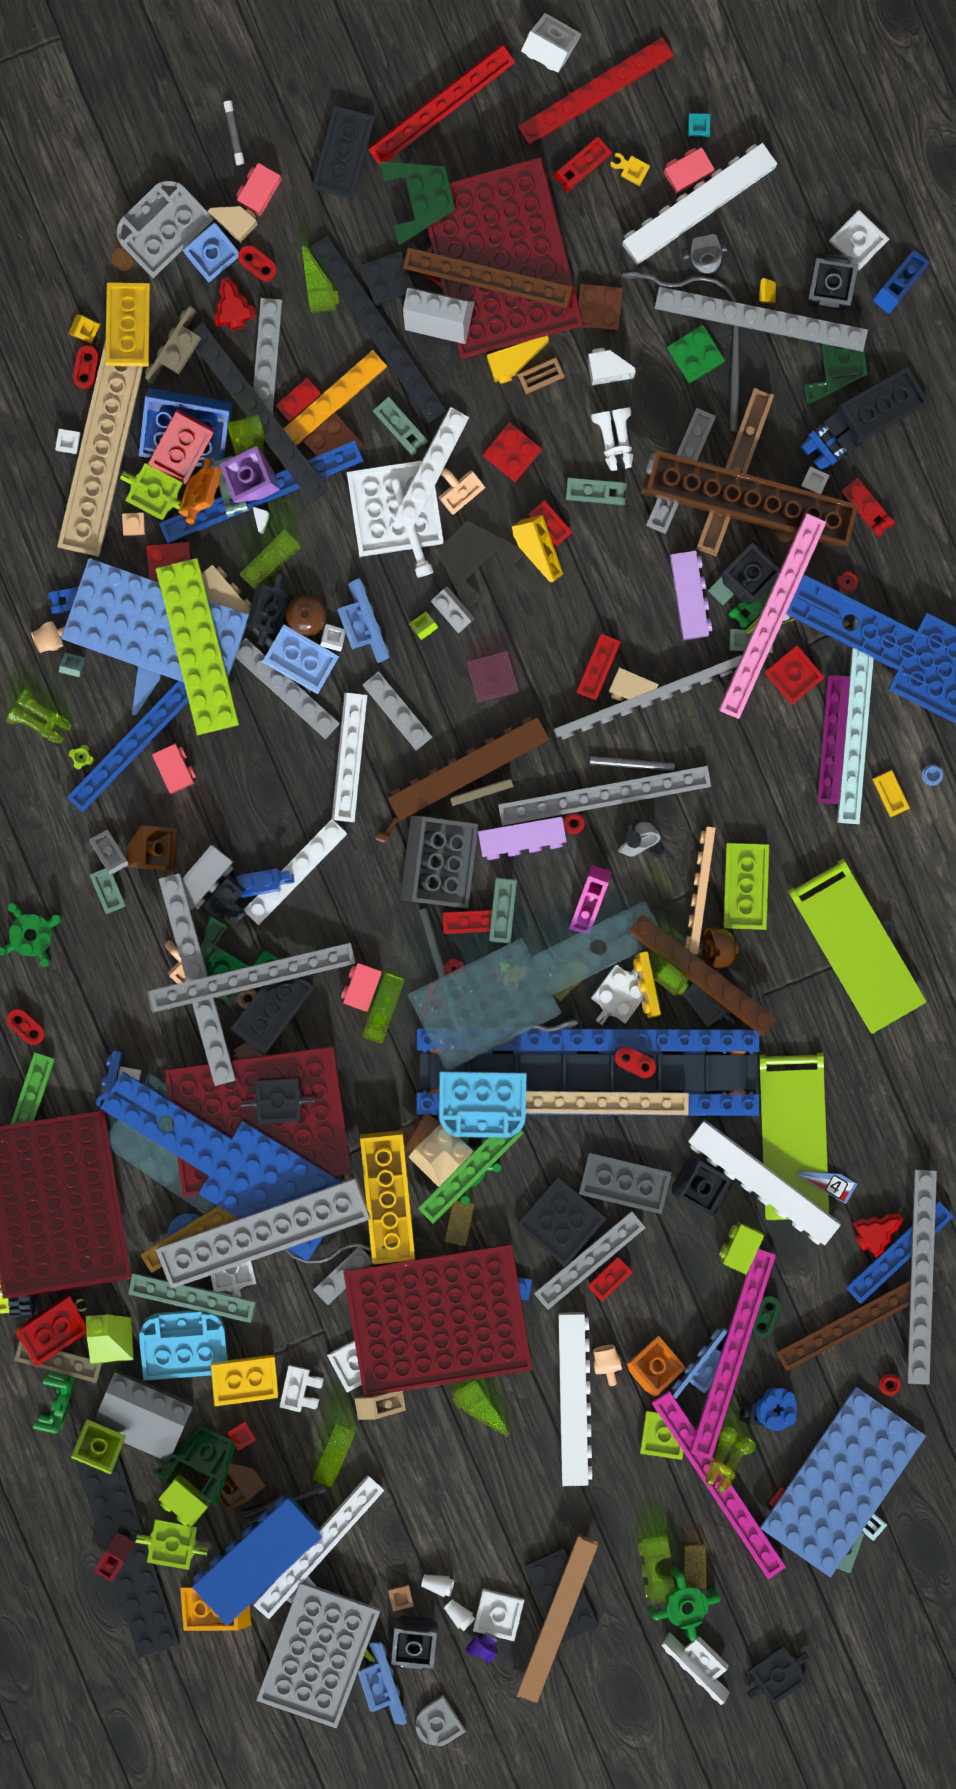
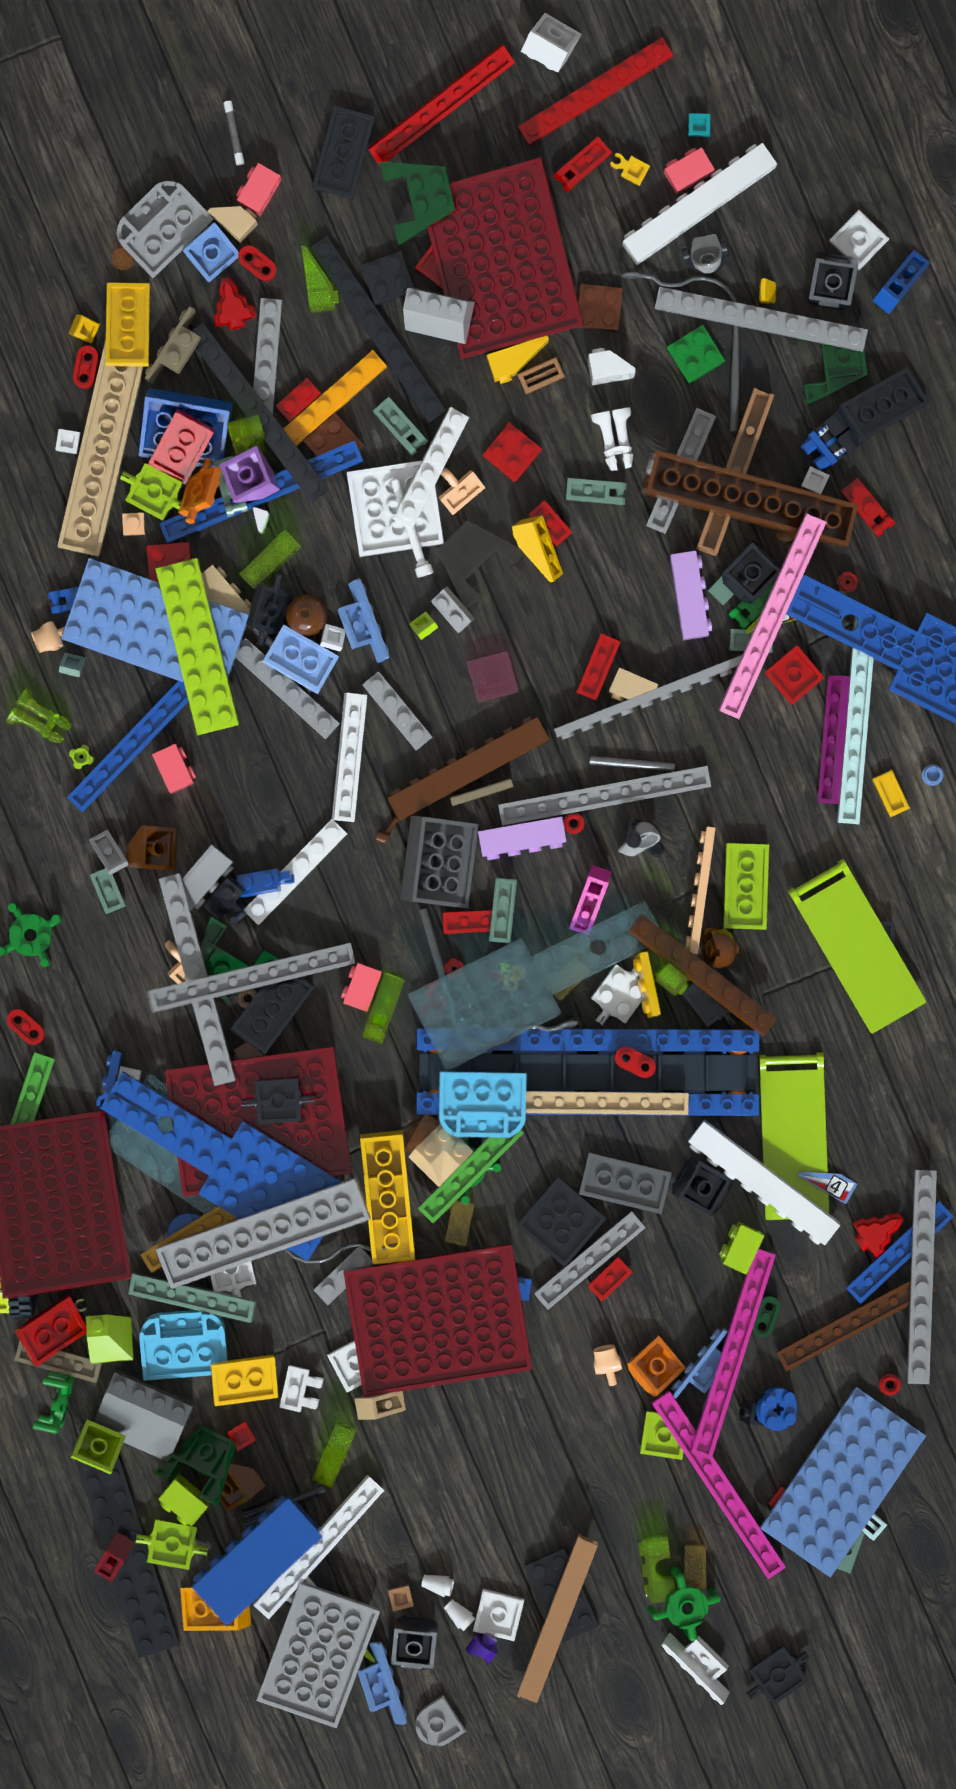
(145, 683): medium blue sticker -> none
(476, 1403): clear neon green slope -> none
(488, 277): reddish brown plate -> none
(573, 1399): white brick -> none
(741, 1447): clear neon green piece -> none

